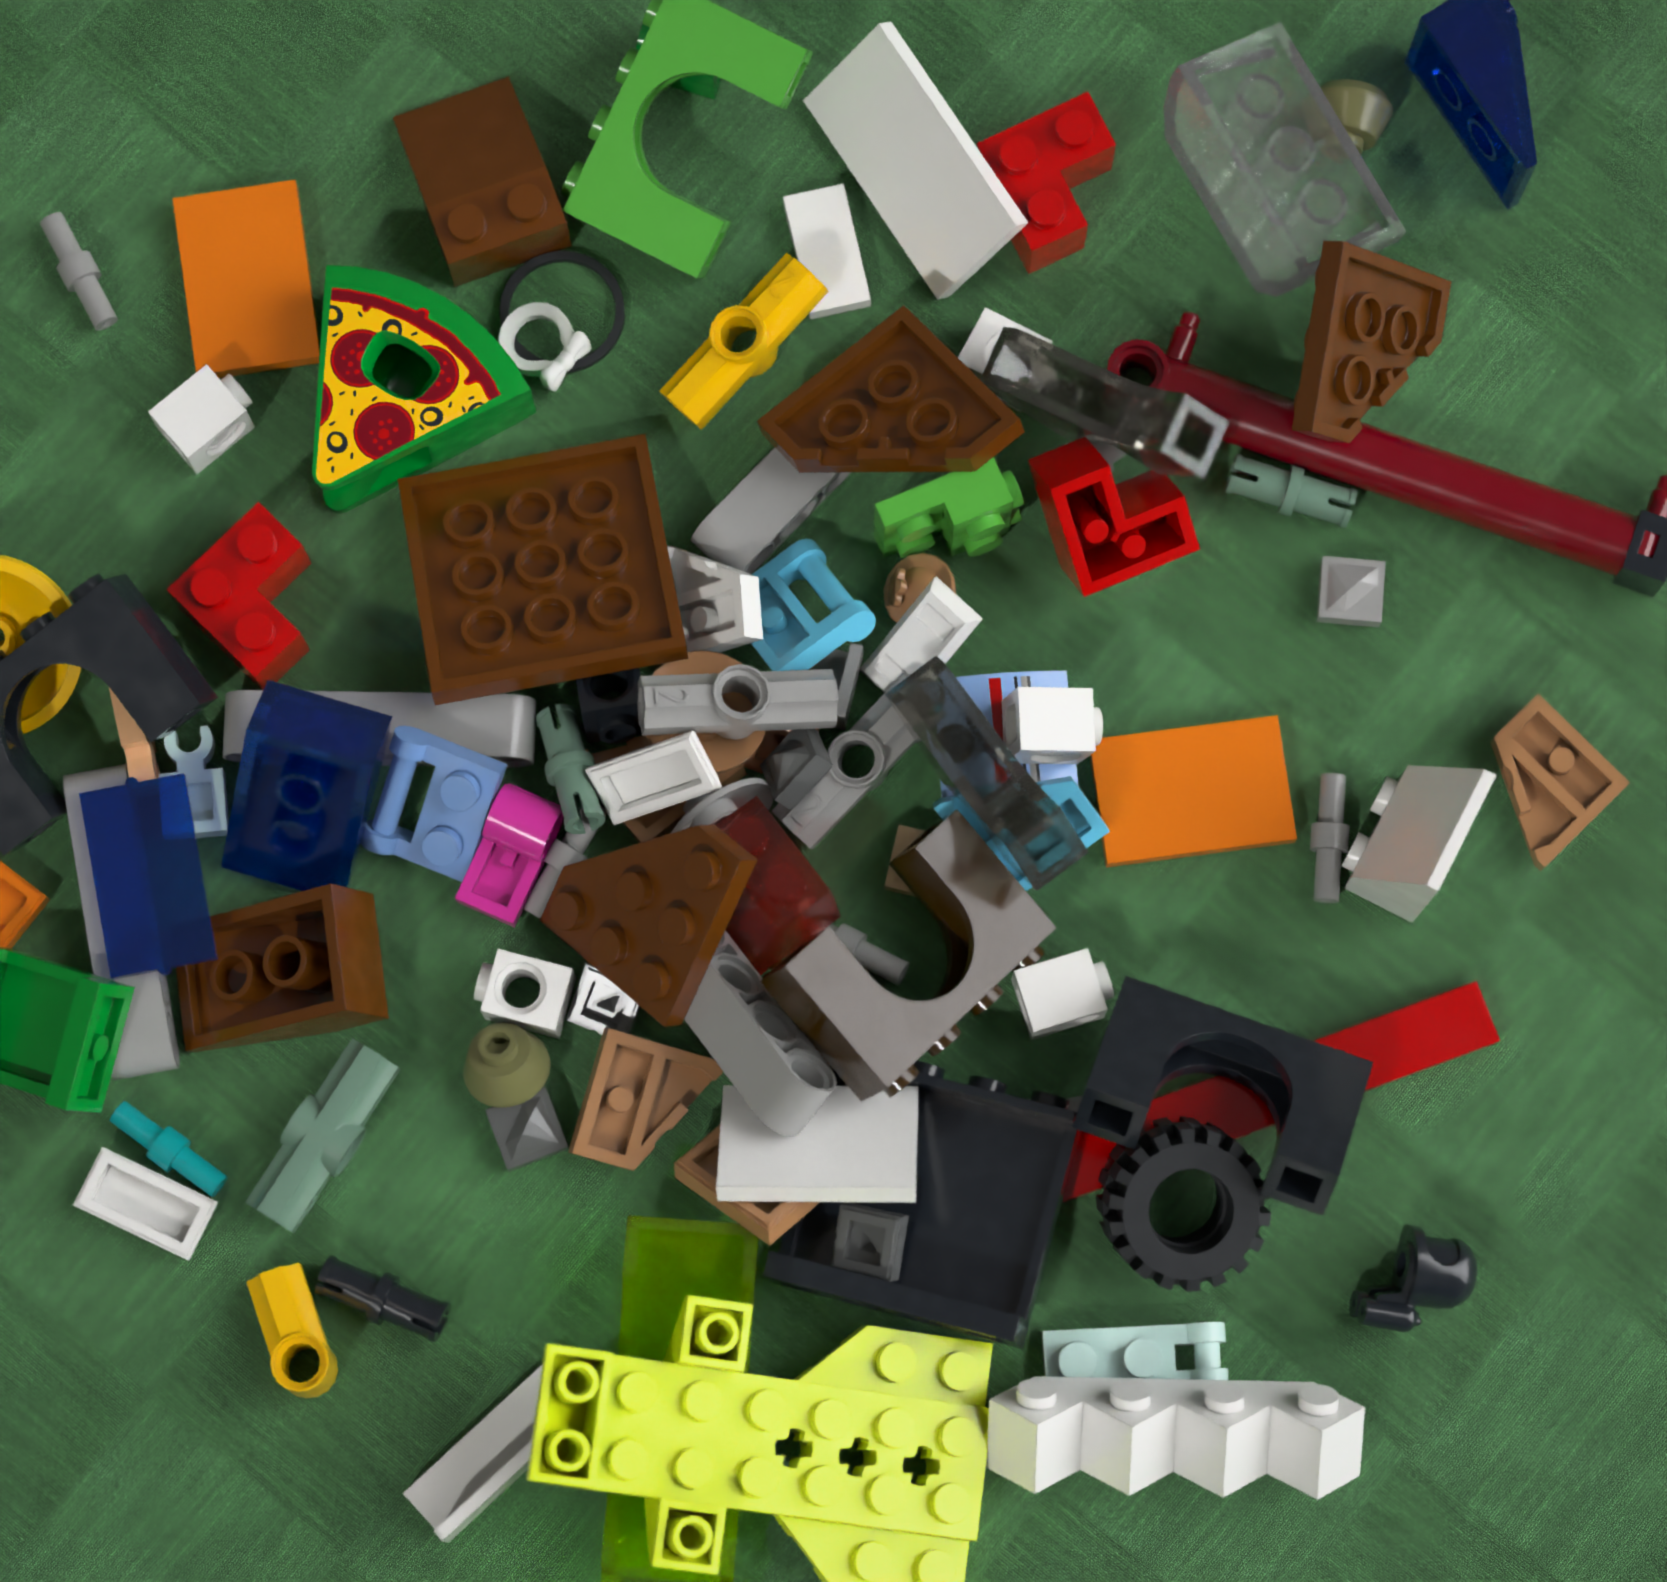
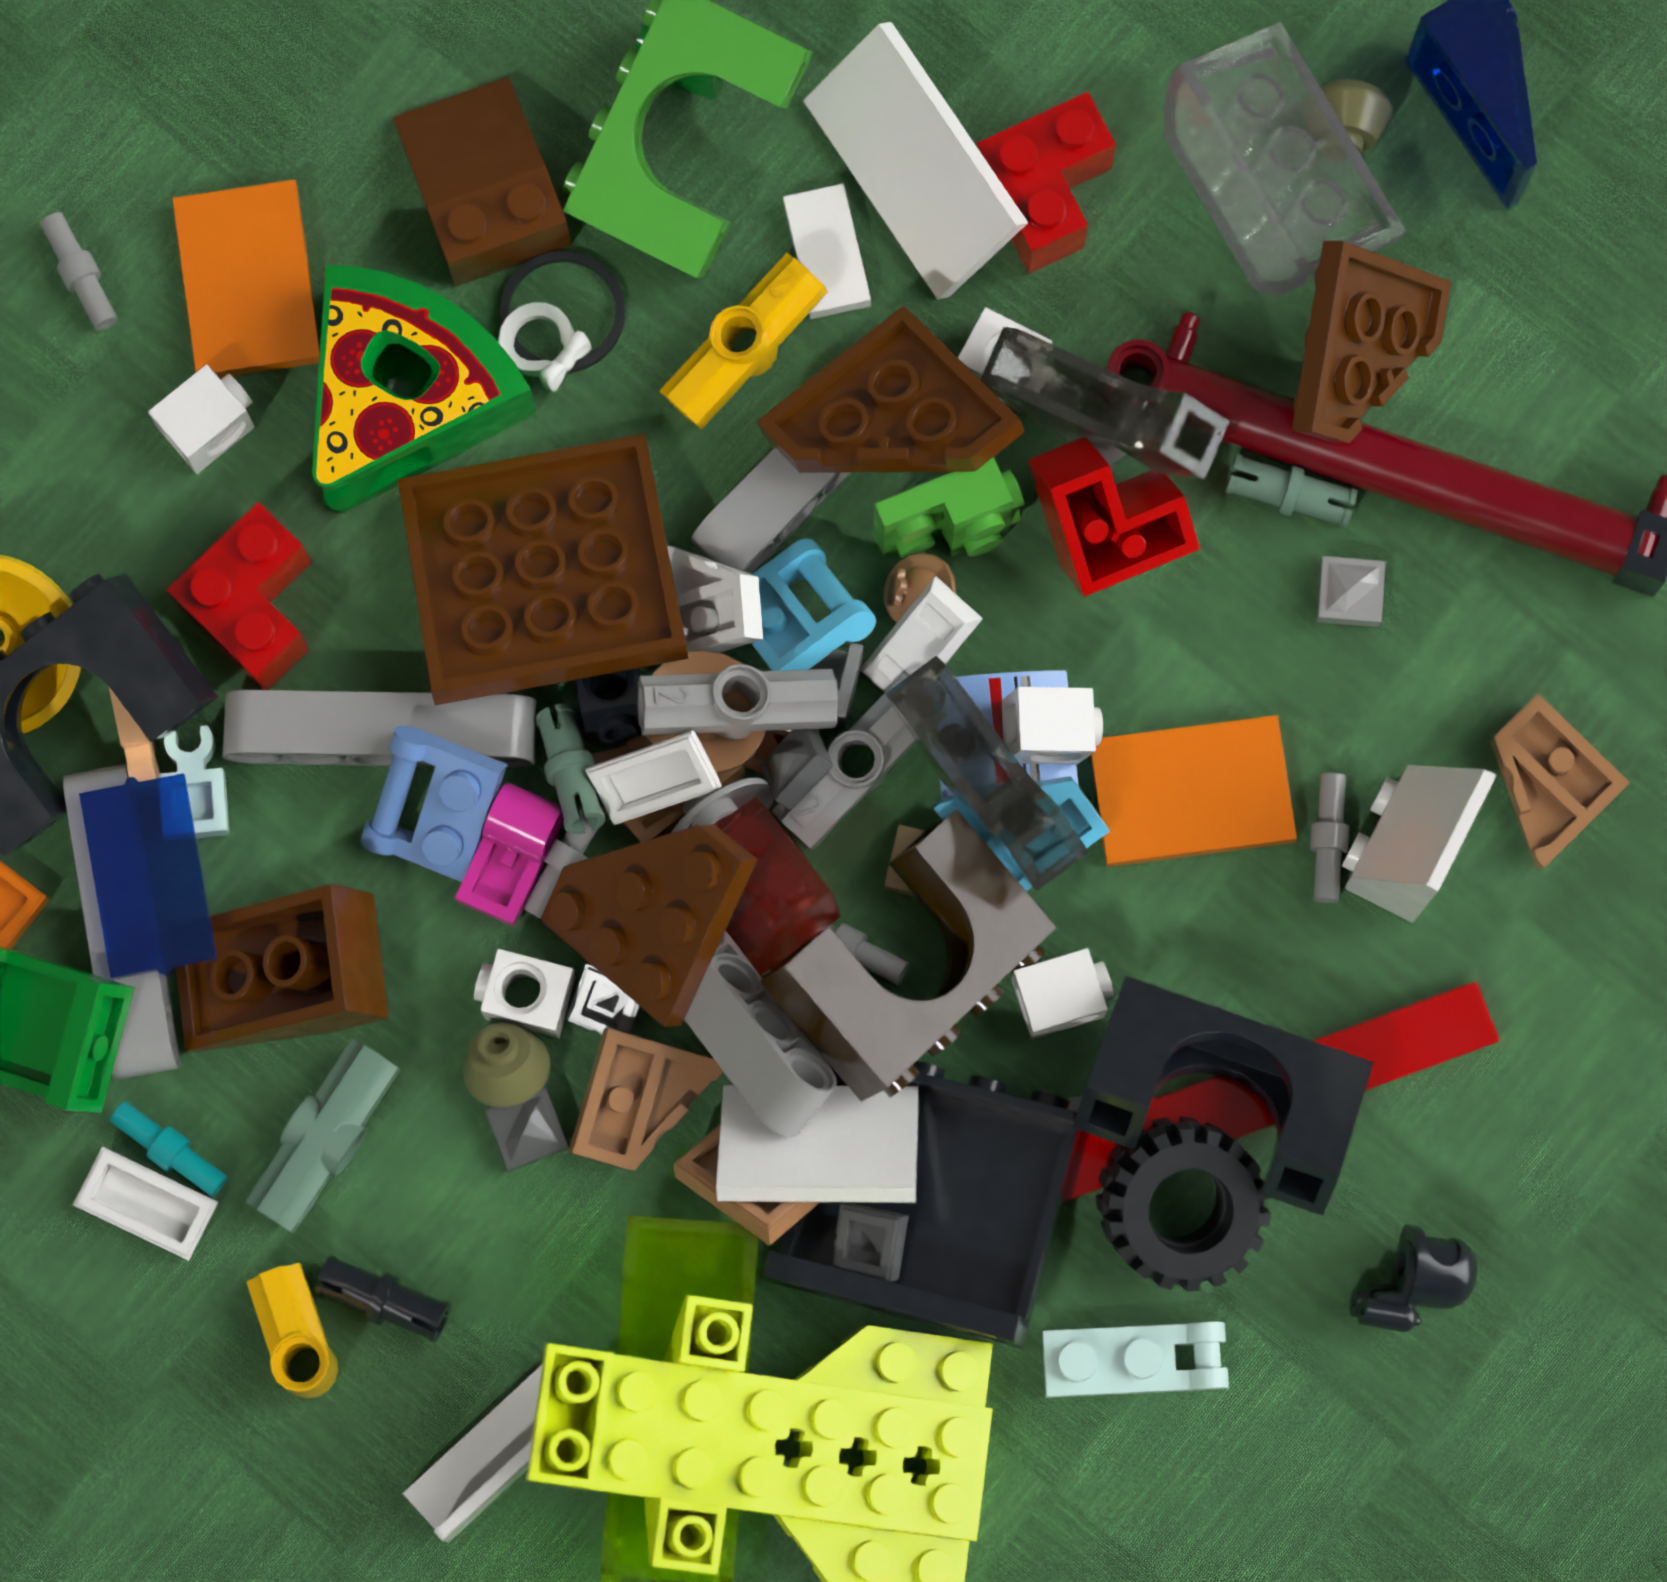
(304, 788): clear blue slope -> none
(1201, 1429): white brick -> none

